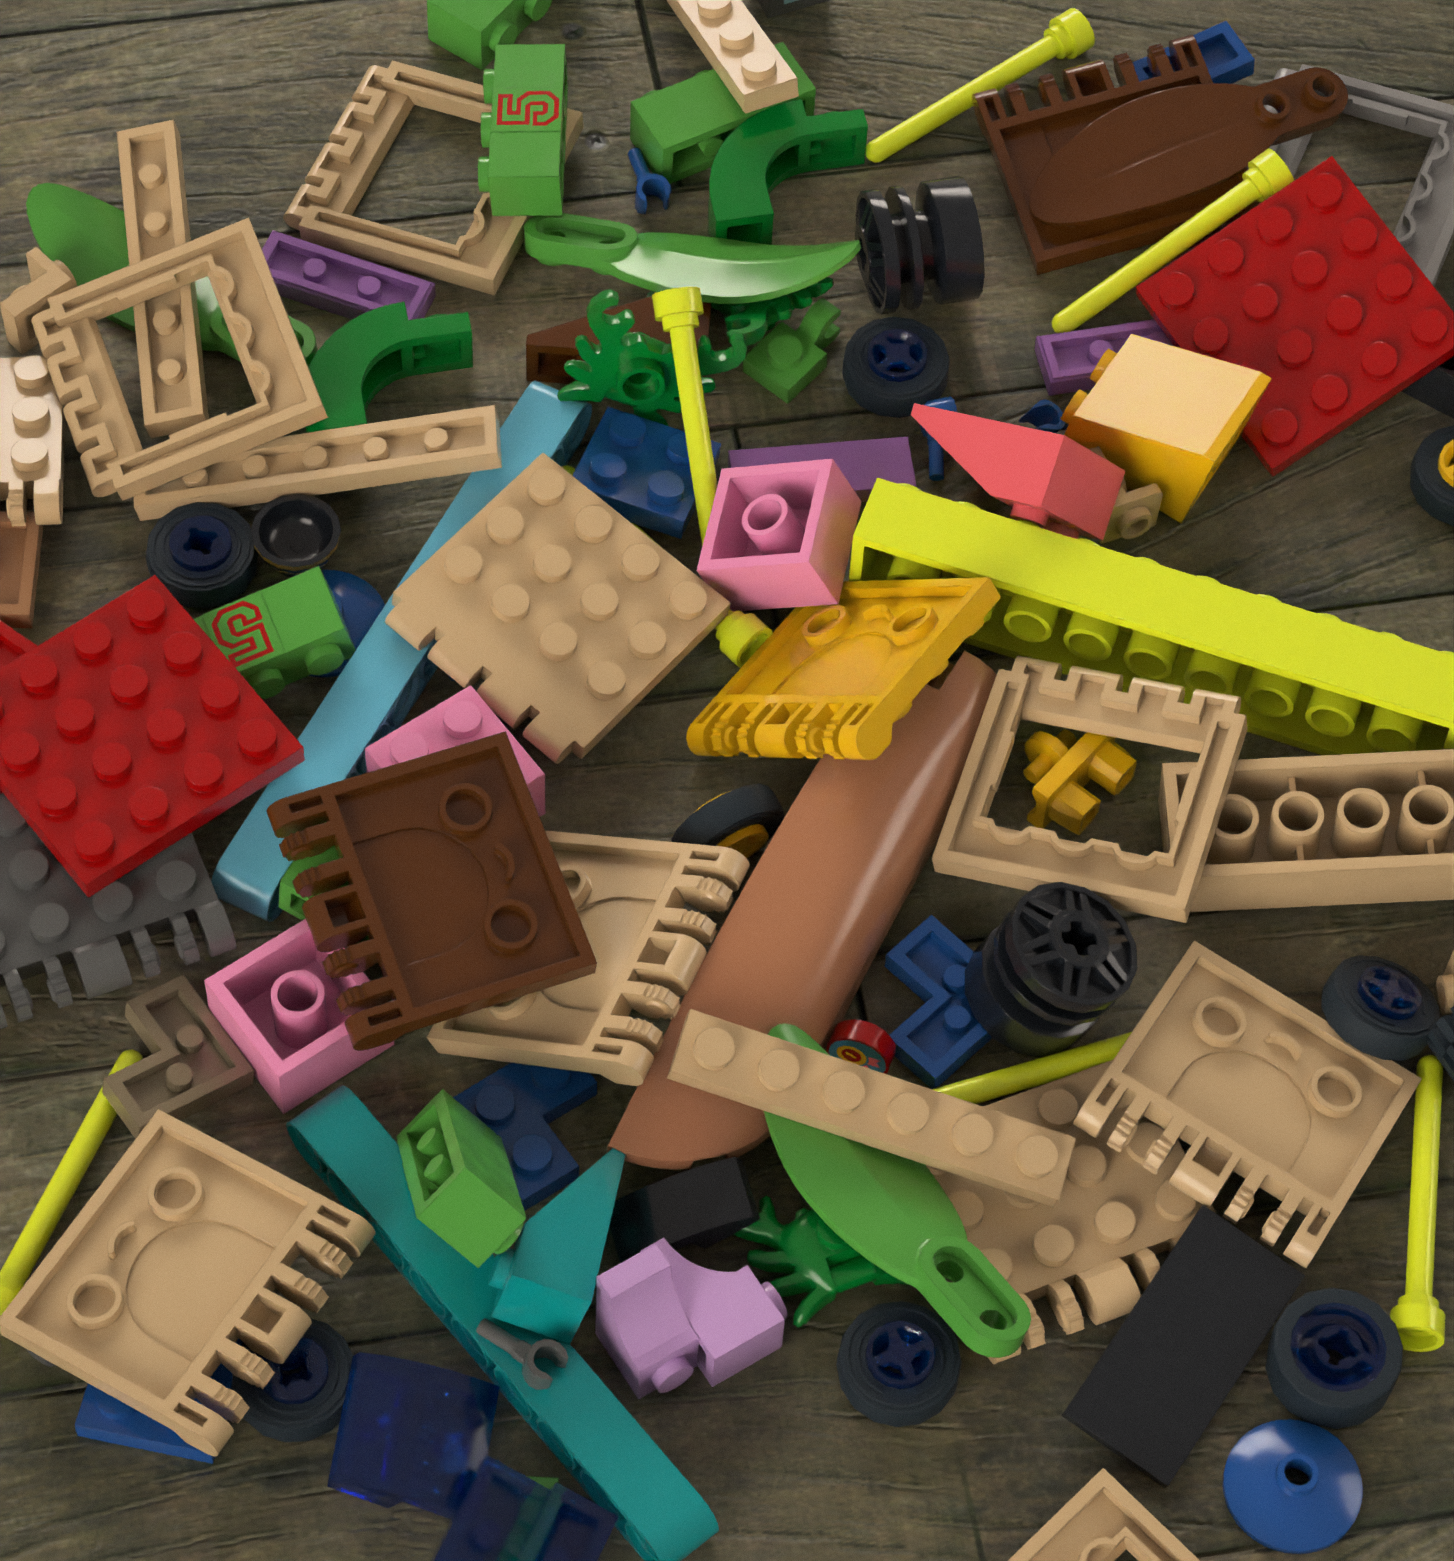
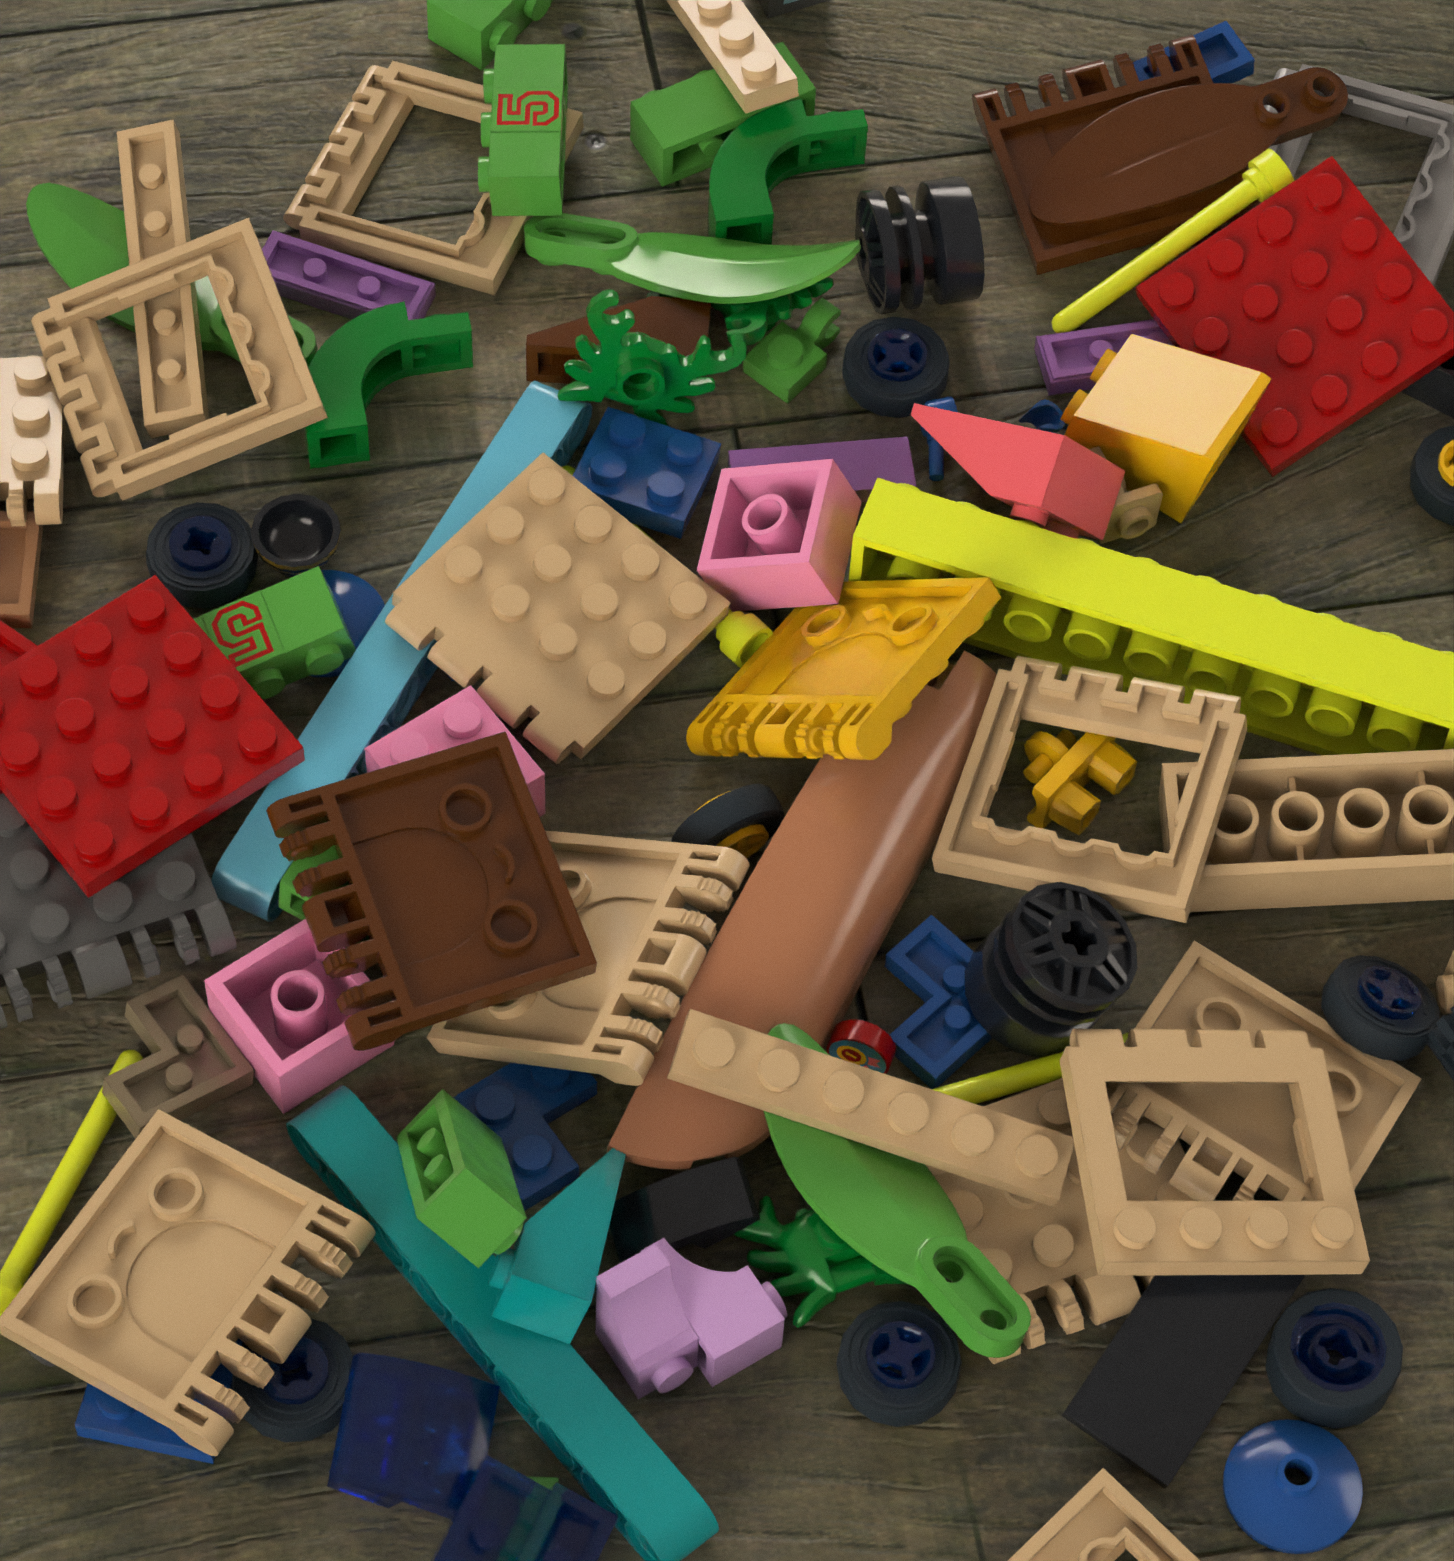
(17, 310): tan bracket -> none
(339, 461): tan plate -> none
(525, 1352): dark grey hand -> none
(647, 183): blue hand -> none
(679, 314): neon yellow piece -> none
(1066, 37): neon yellow piece -> none
(1212, 1235): none -> tan hinge
(1418, 1312): neon yellow piece -> none

